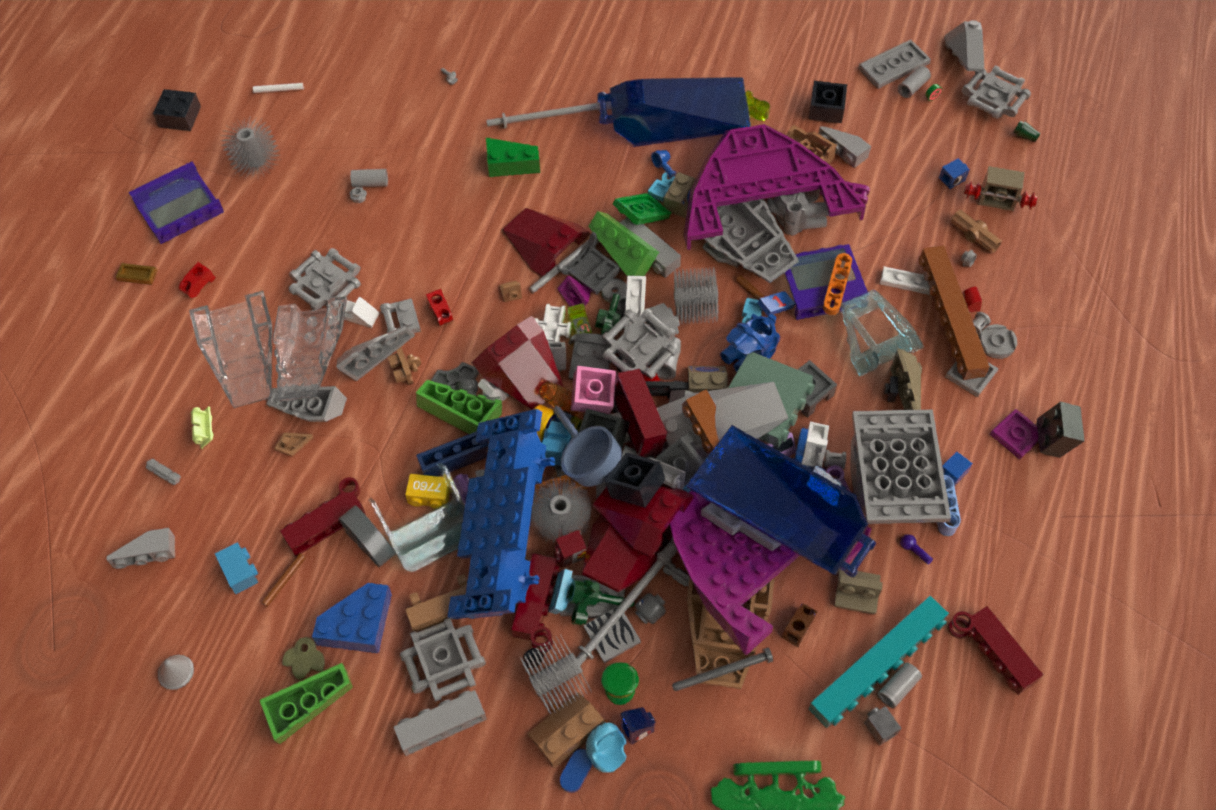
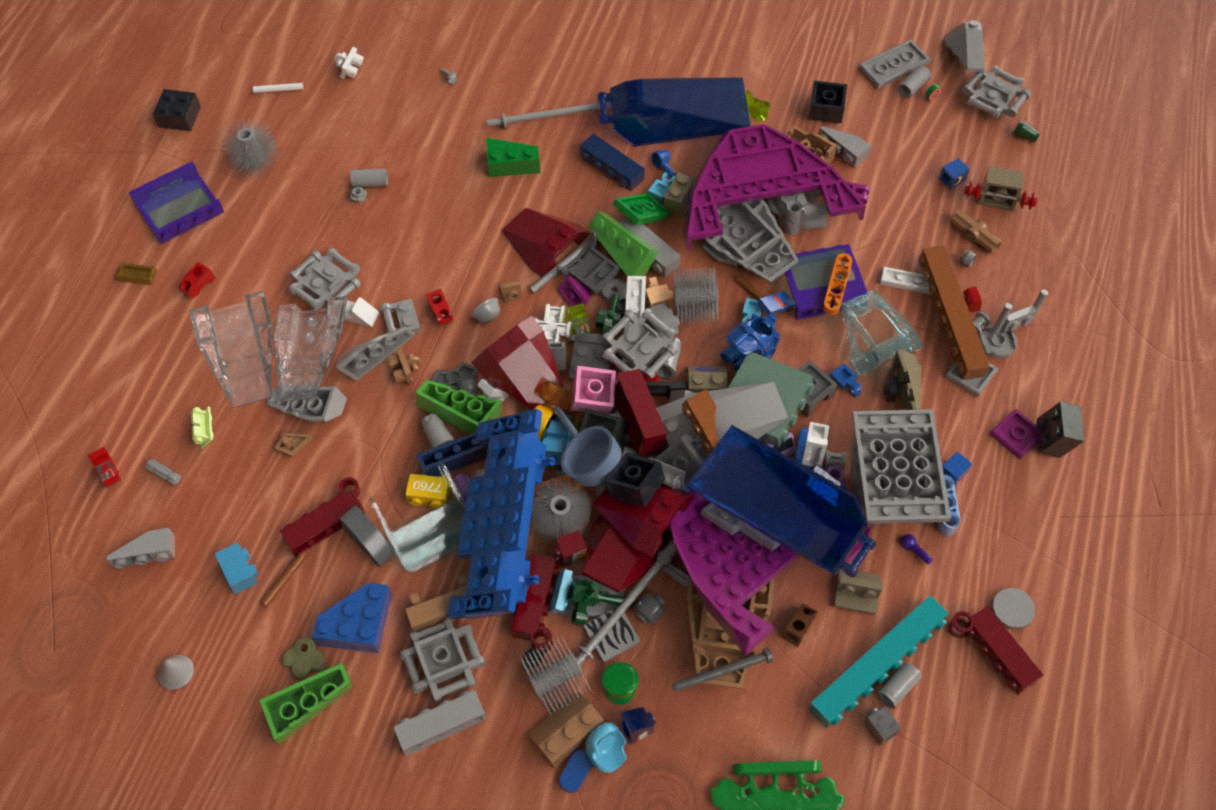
(105, 466): none -> red leg
(346, 63): none -> white hips
(436, 431): none -> light grey plant
(486, 311): none -> light grey helmet
(612, 162): none -> dark blue brick
(658, 294): none -> light nougat brick
(844, 378): none -> blue plate
(1010, 322): none -> light grey plate
(1013, 608): none -> light grey tile

